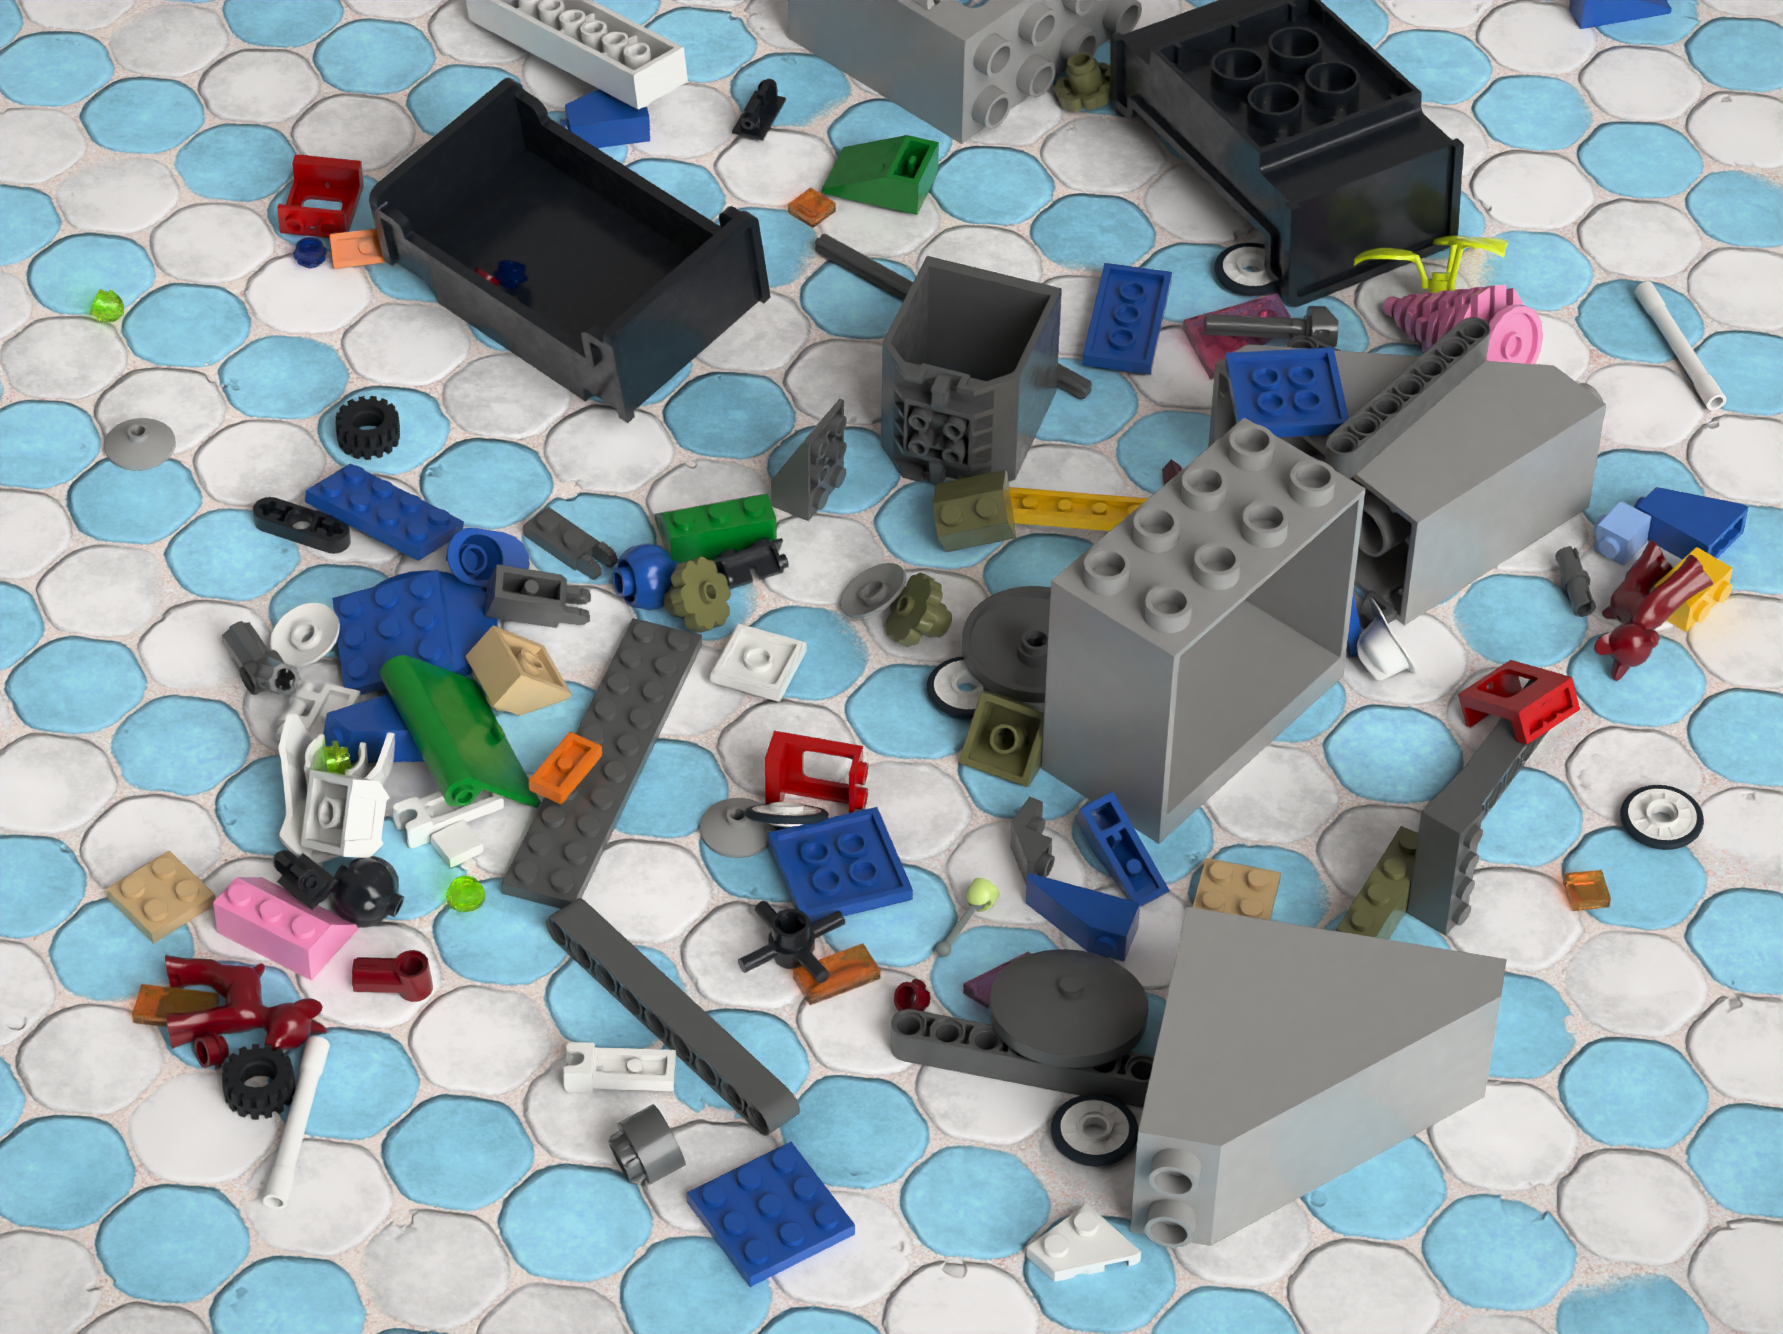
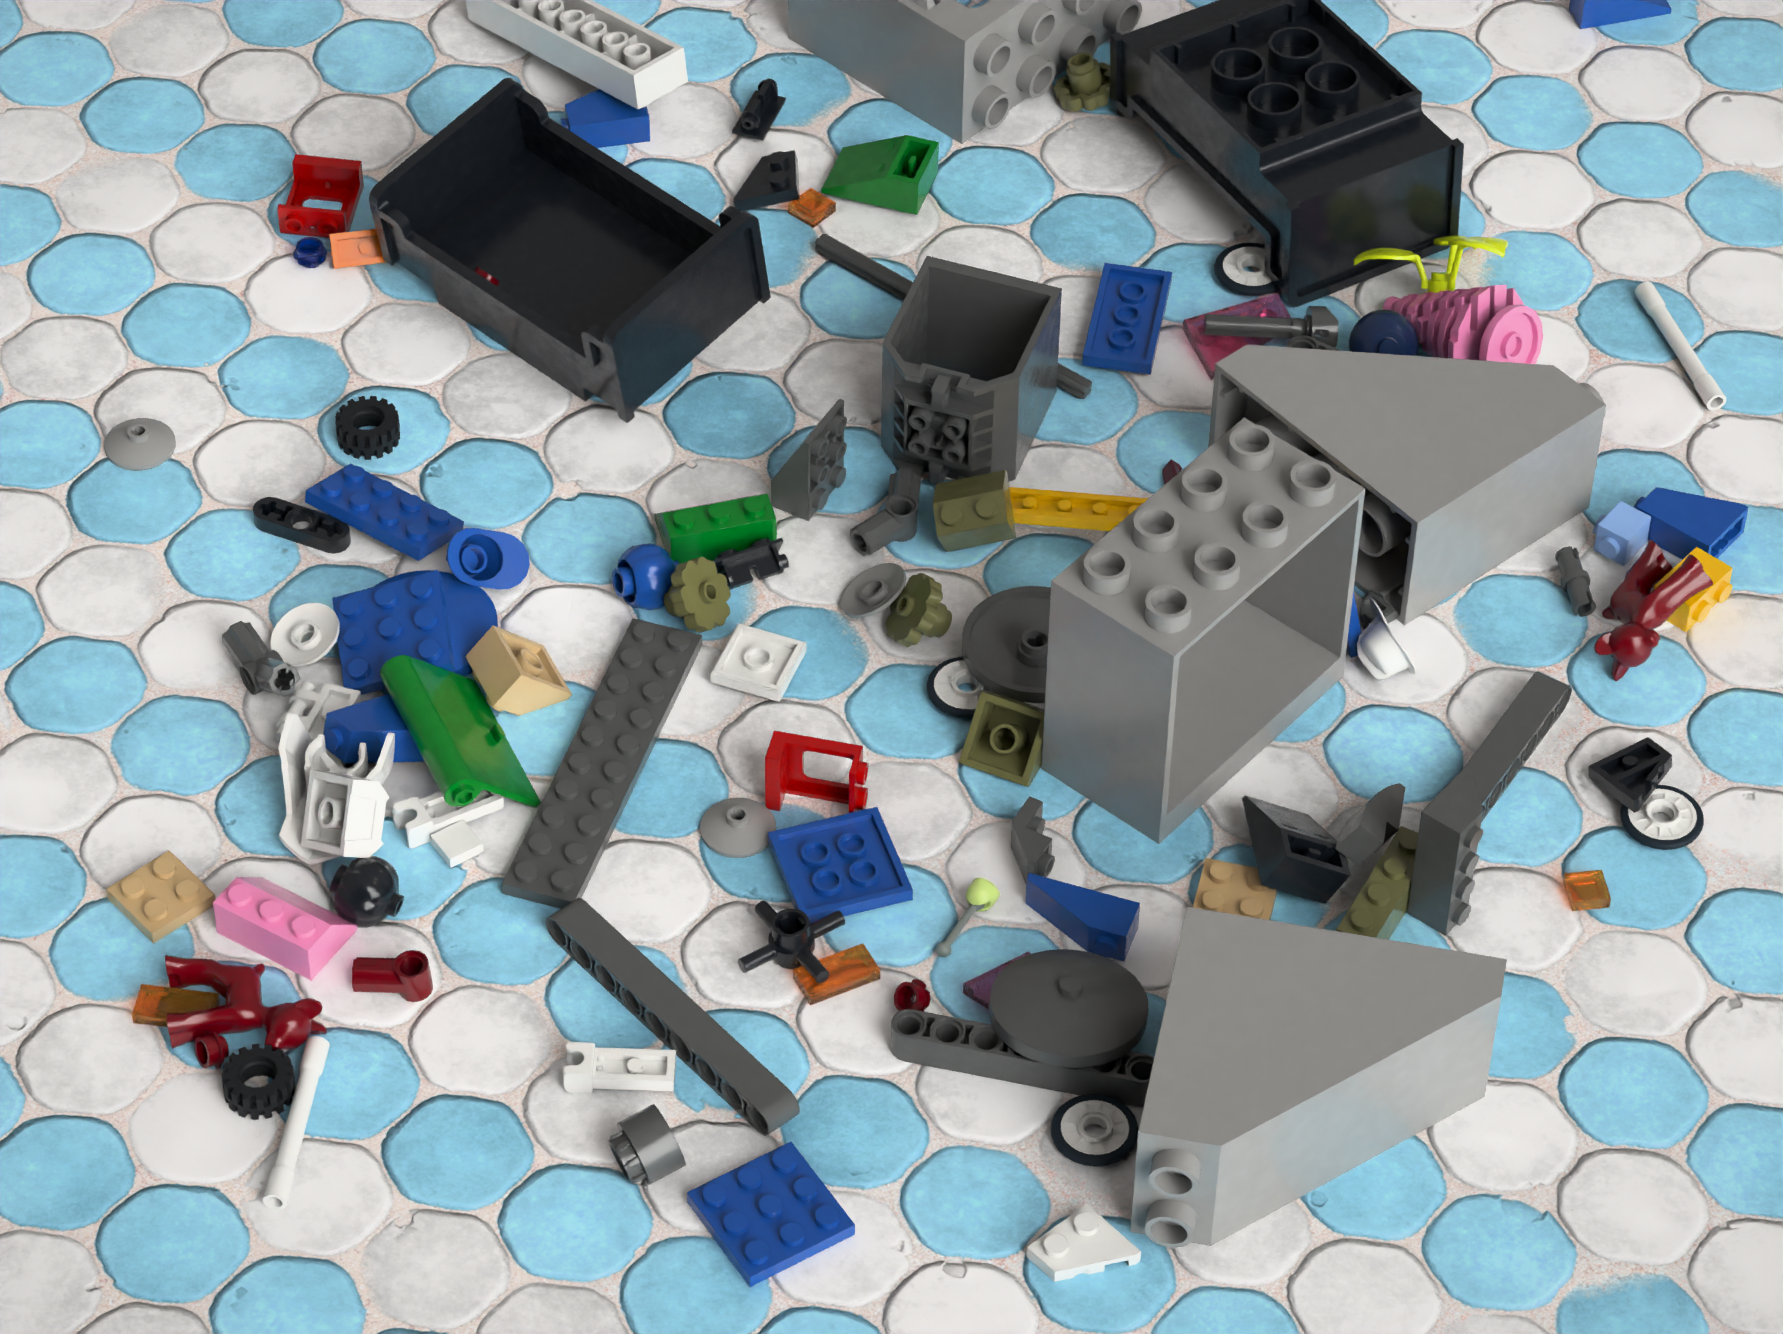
(107, 306): clear neon green plate -> none
(303, 877): black hinge -> none
(337, 758): clear neon green plate -> none
(465, 894): clear neon green plate -> none
(511, 274): clear blue plate -> none
(534, 598): dark grey hinge -> none
(565, 767): orange plate -> none
(569, 543): dark grey hinge -> none
(770, 182): none -> black wing
(786, 814): wheel -> none
(898, 518): none -> dark grey piece
(1120, 849): blue slope -> none
(1287, 390): blue plate -> none
(1294, 851): none -> black slope
(1372, 824): none -> dark grey slope
(1384, 334): none -> dark blue brick
(1408, 397): dark grey beam -> none
(1530, 710): red window -> none
(1632, 772): none -> black wing

